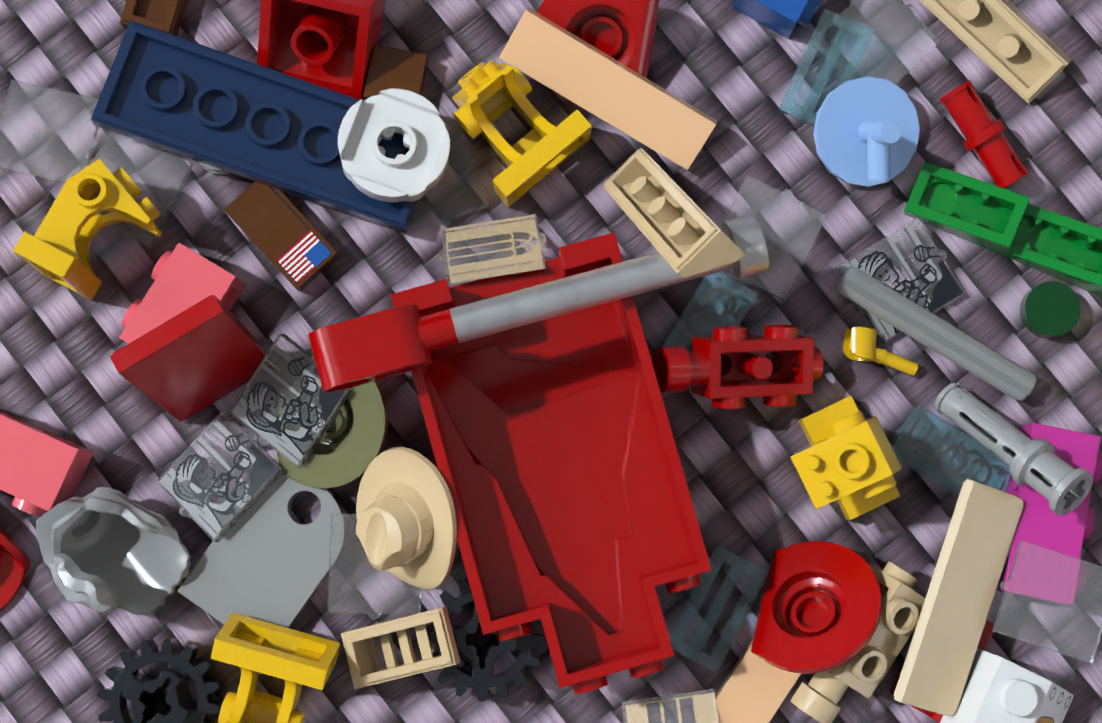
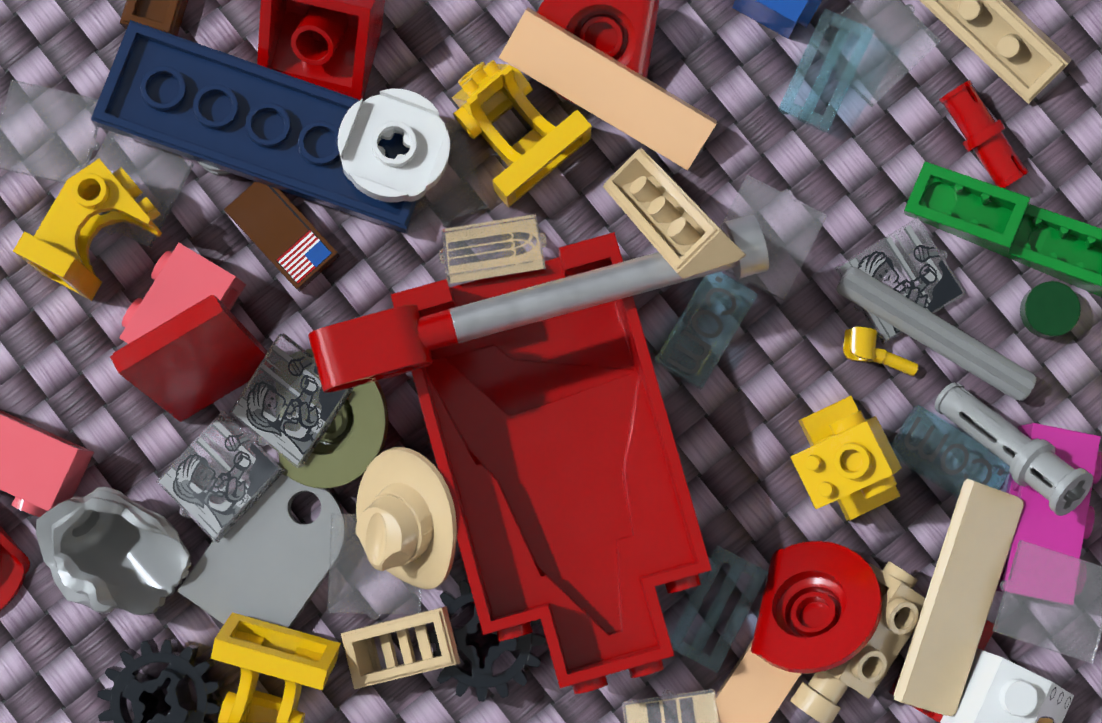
(396, 70): reddish brown tile -> none
(744, 366): red brick -> none
(866, 131): light blue shield -> none

